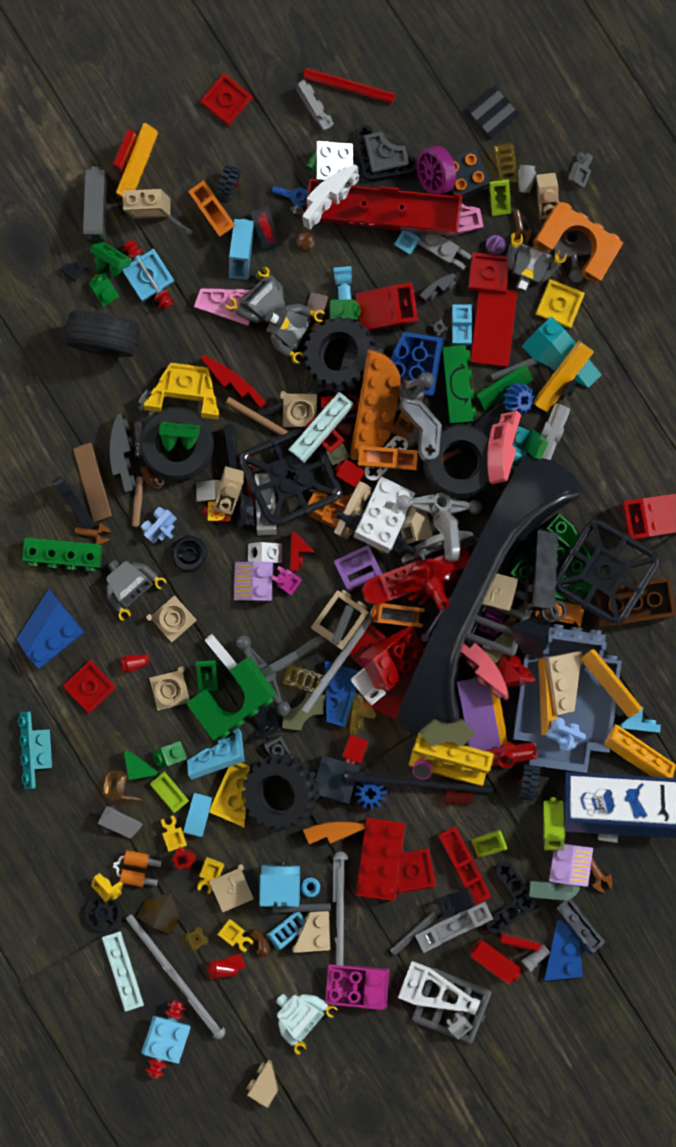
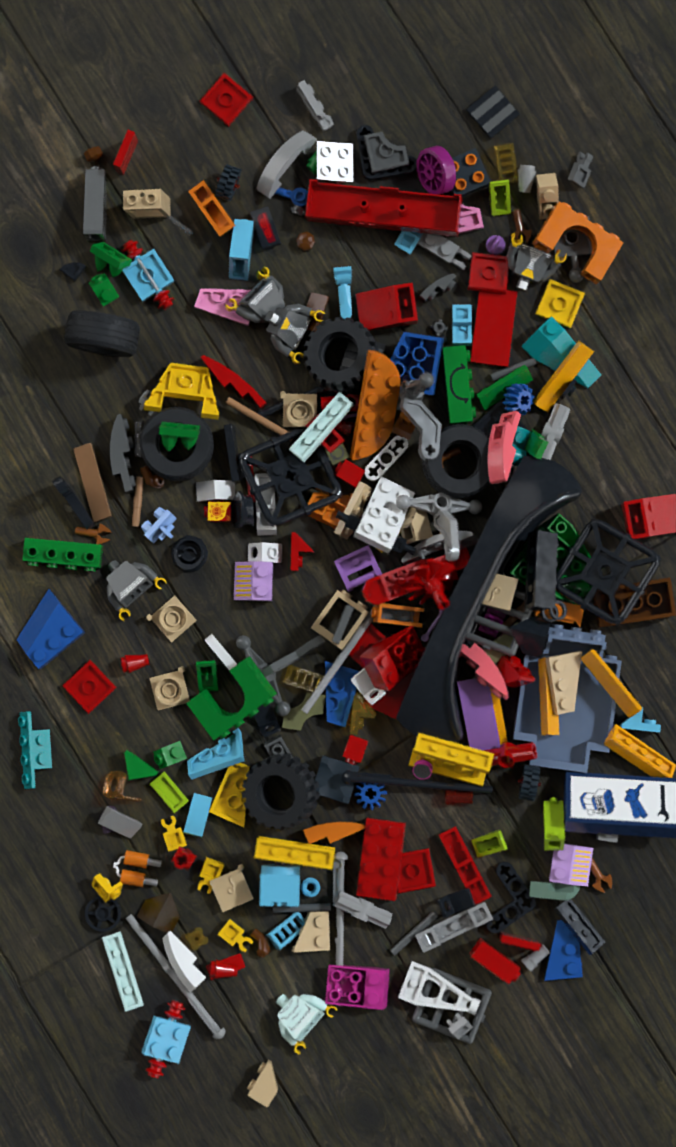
(93, 154): none -> reddish brown tile
(137, 159): light orange slope -> none
(181, 962): none -> white slope
(228, 490): tan slope -> none
(281, 160): none -> light grey slope
(287, 580): dark pink plate -> none
(295, 852): none -> yellow fence
(330, 190): white slope -> none
(344, 309): green bracket -> none
(348, 85): red axle -> none
(362, 909): none -> light grey piece
(389, 458): orange slope -> none
(455, 732): olive tile -> none
(567, 736): light blue hips -> none

